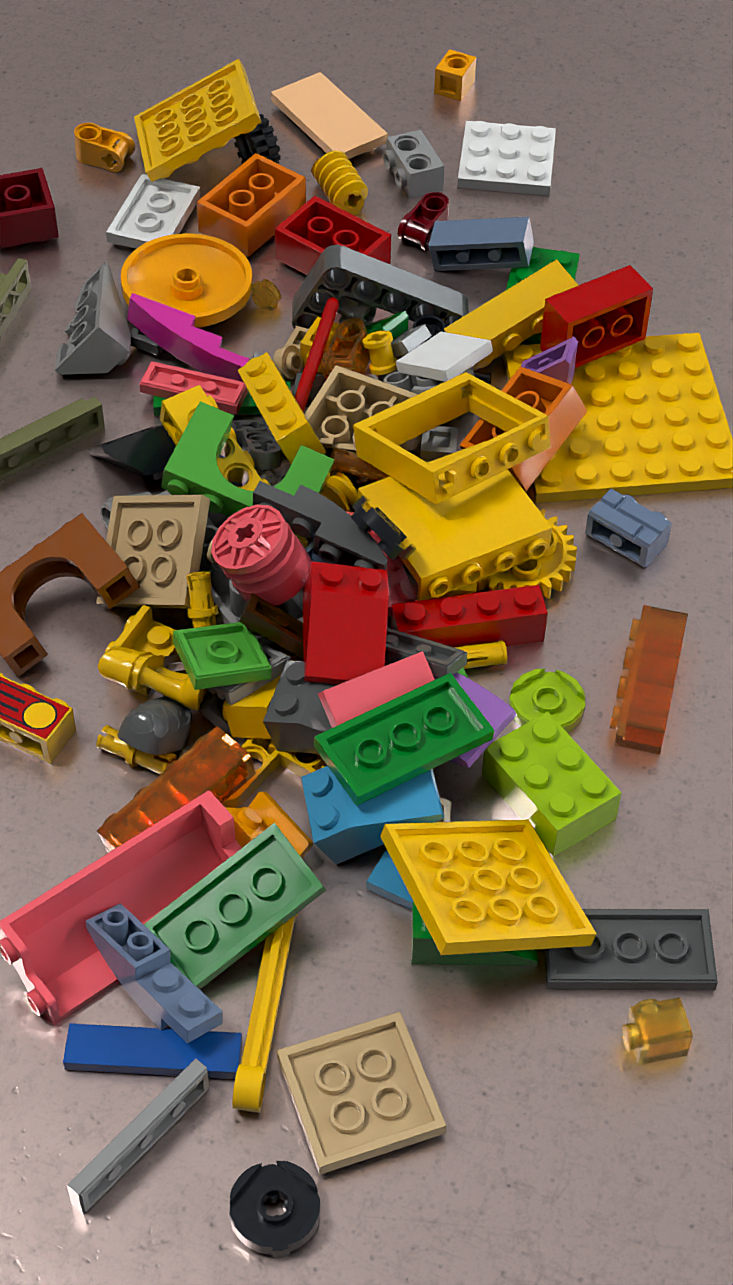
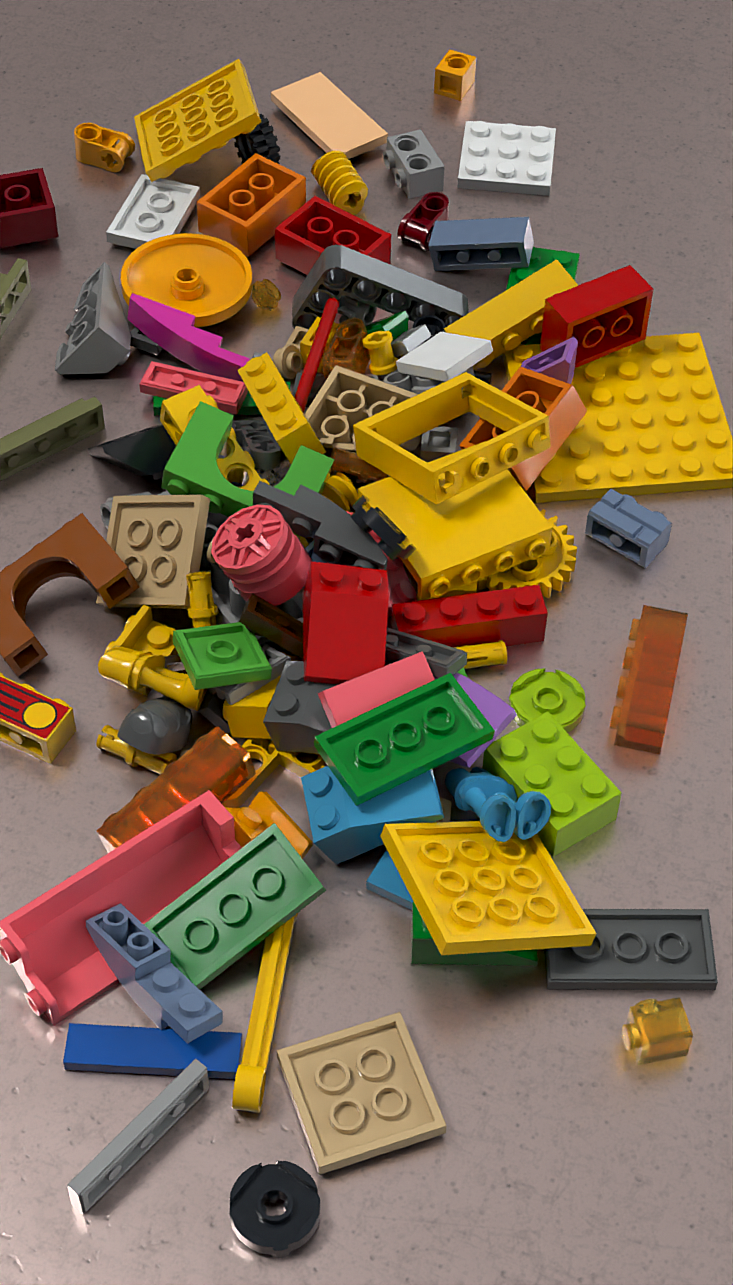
(496, 803): none -> dark azure piece

